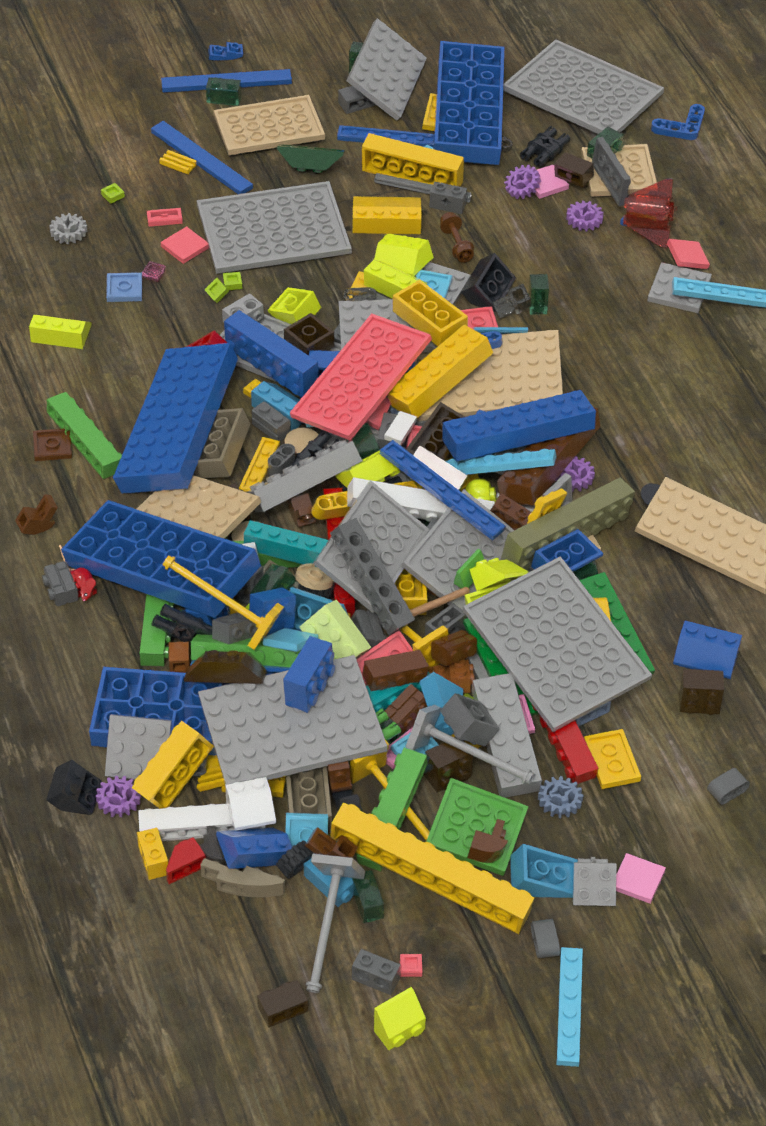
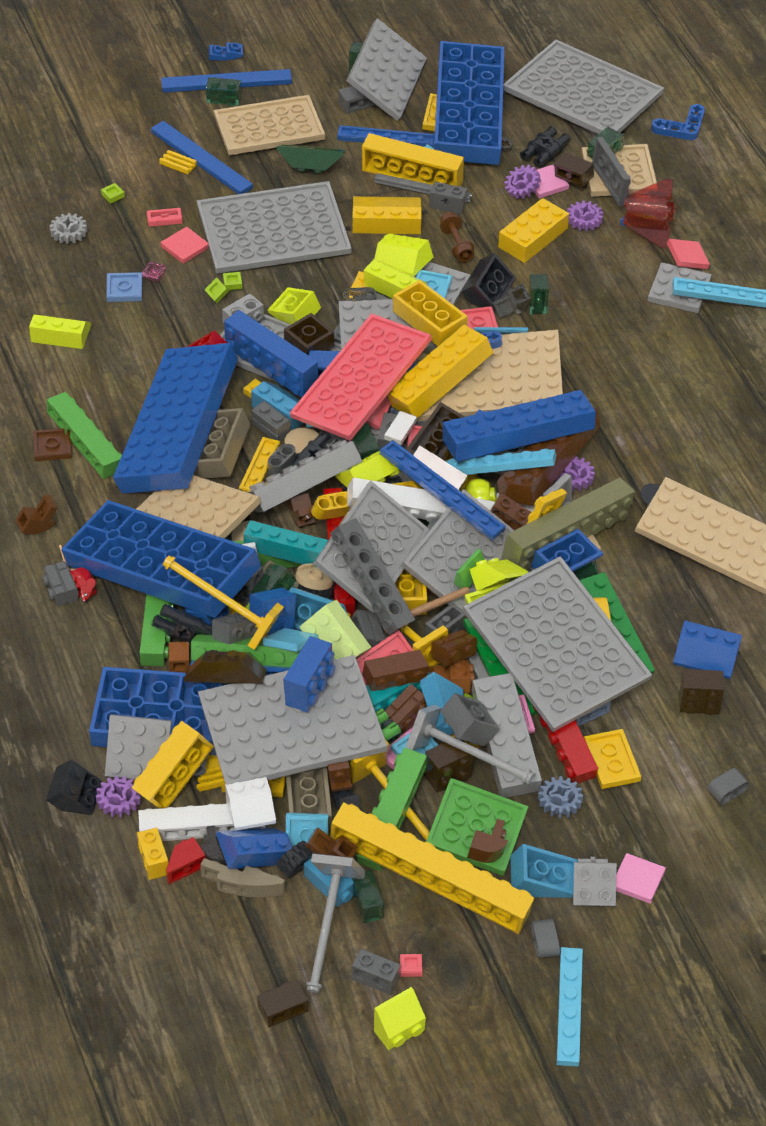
(533, 230): none -> yellow brick

